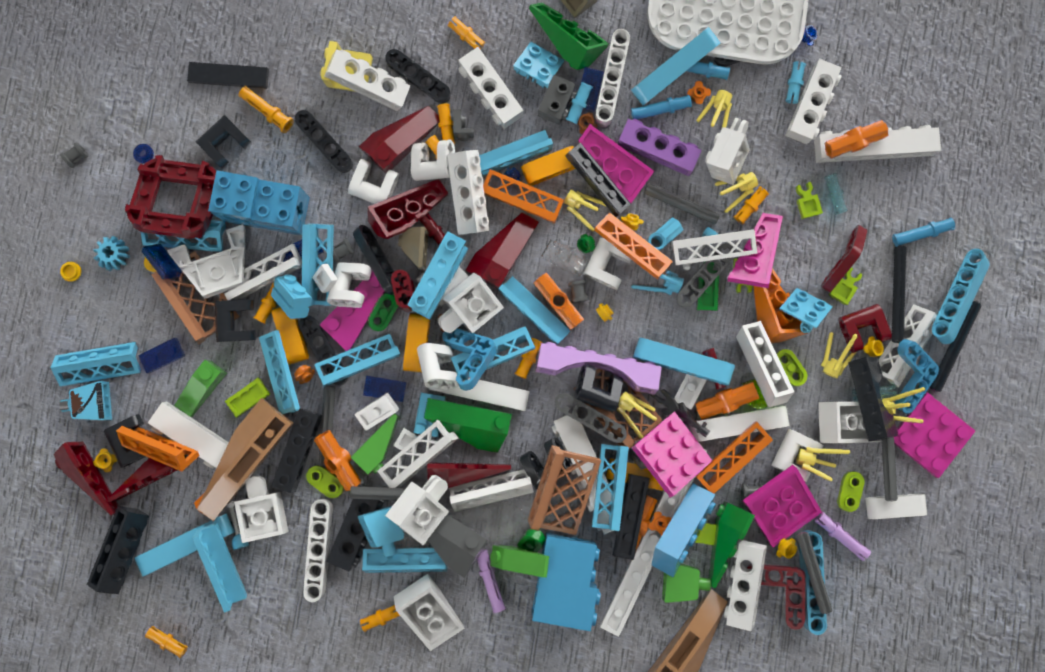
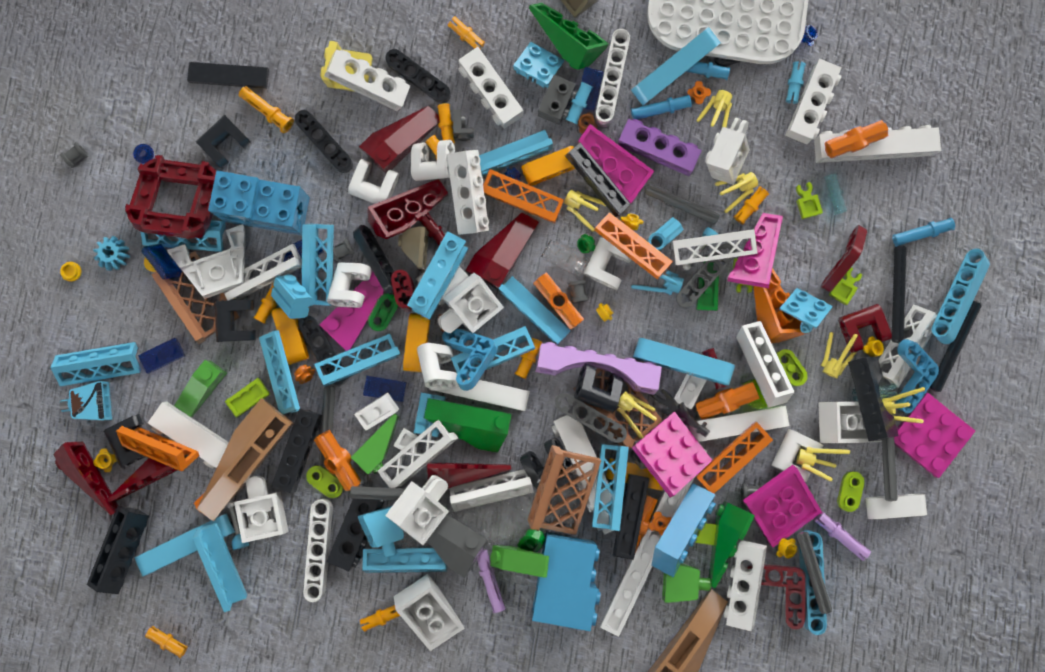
(324, 278): white plate -> none

